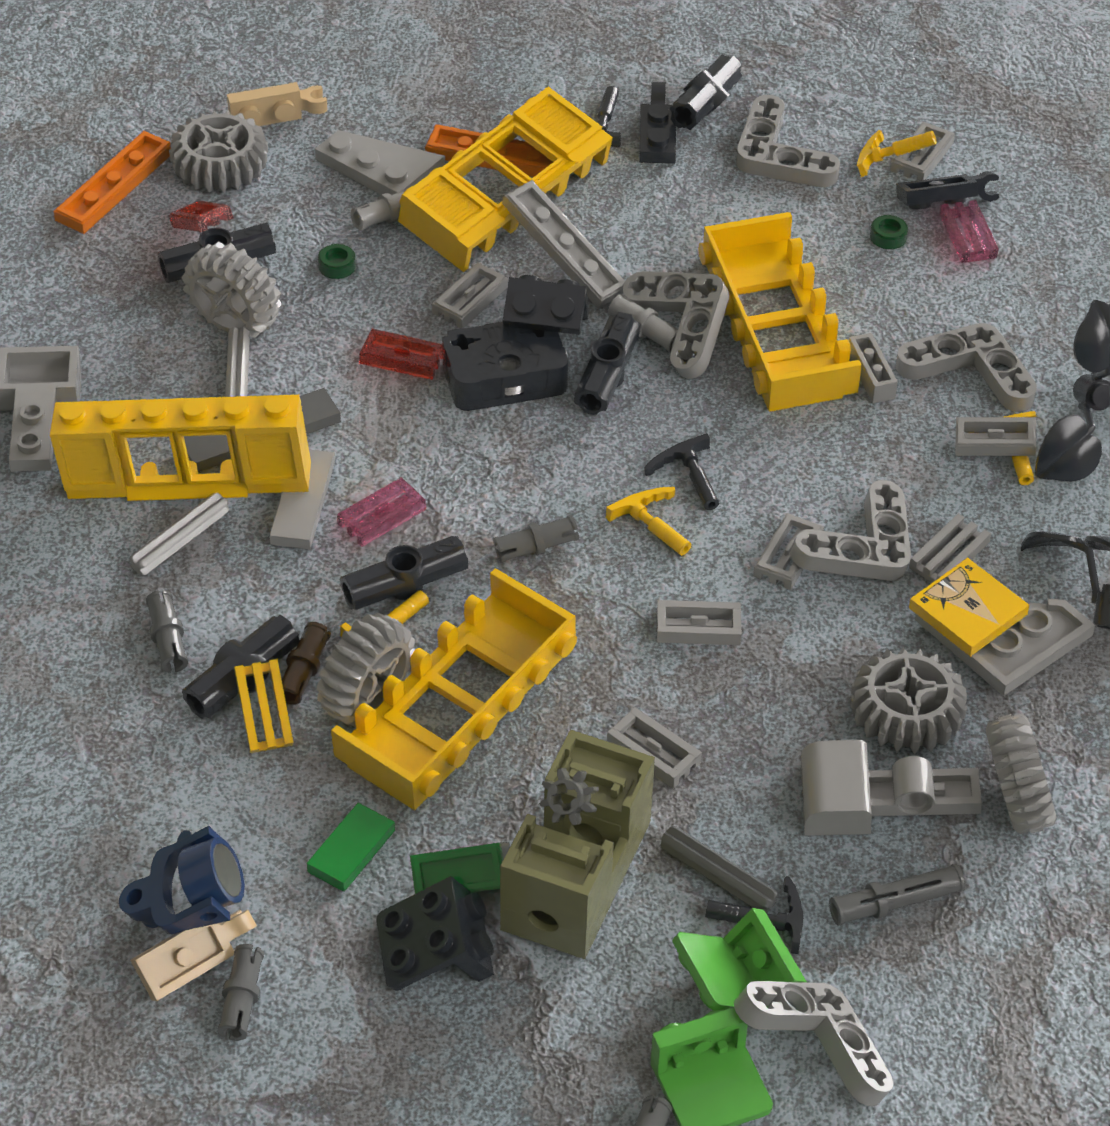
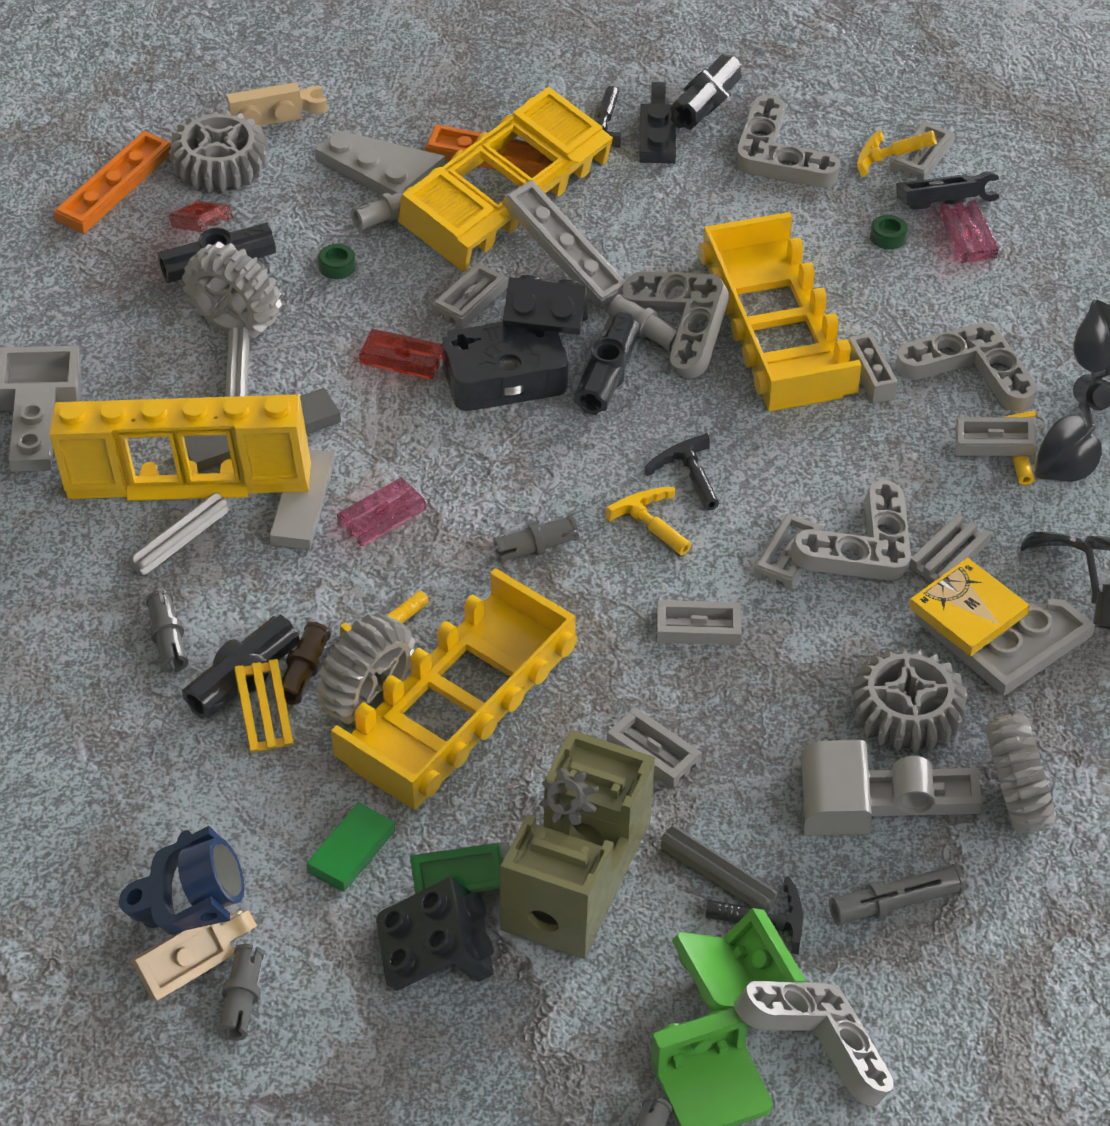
(404, 572): black piece -> none

